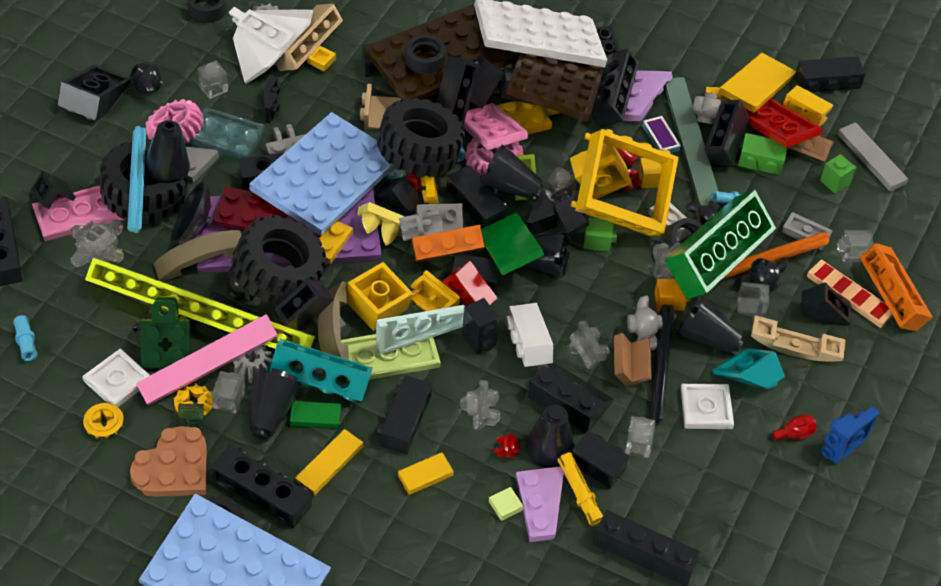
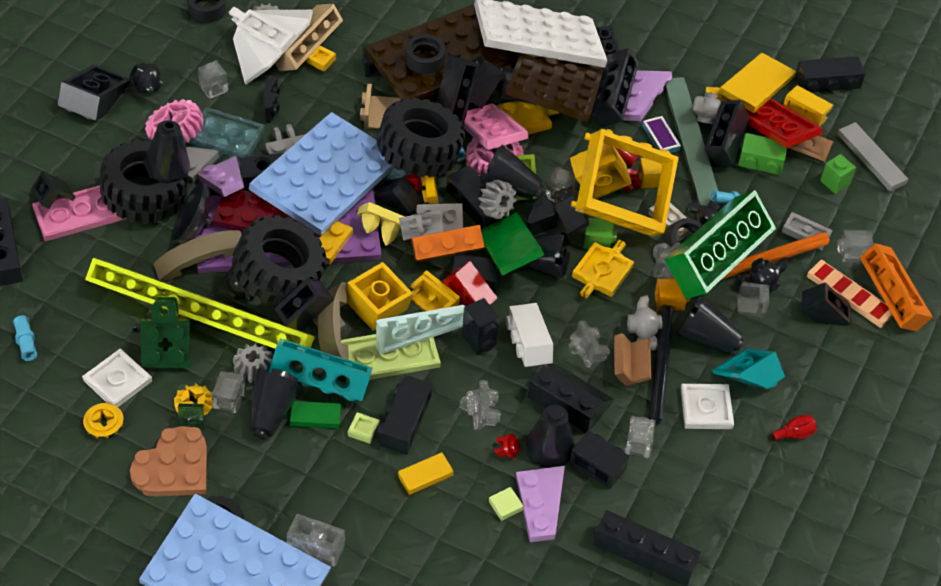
(97, 242): clear piece -> none
(137, 180): medium azure axle -> none
(207, 360): bright pink tile -> none
(224, 177): none -> lavender wing
(288, 509): black brick -> none
(316, 539): none -> clear brick
(329, 462): yellow tile -> none
(363, 428): none -> yellowish green tile
(497, 199): none -> light grey gear
(584, 497): yellow pin -> none
(603, 269): none -> yellow plate
(797, 344): tan slope -> none
(848, 434): blue plate -> none

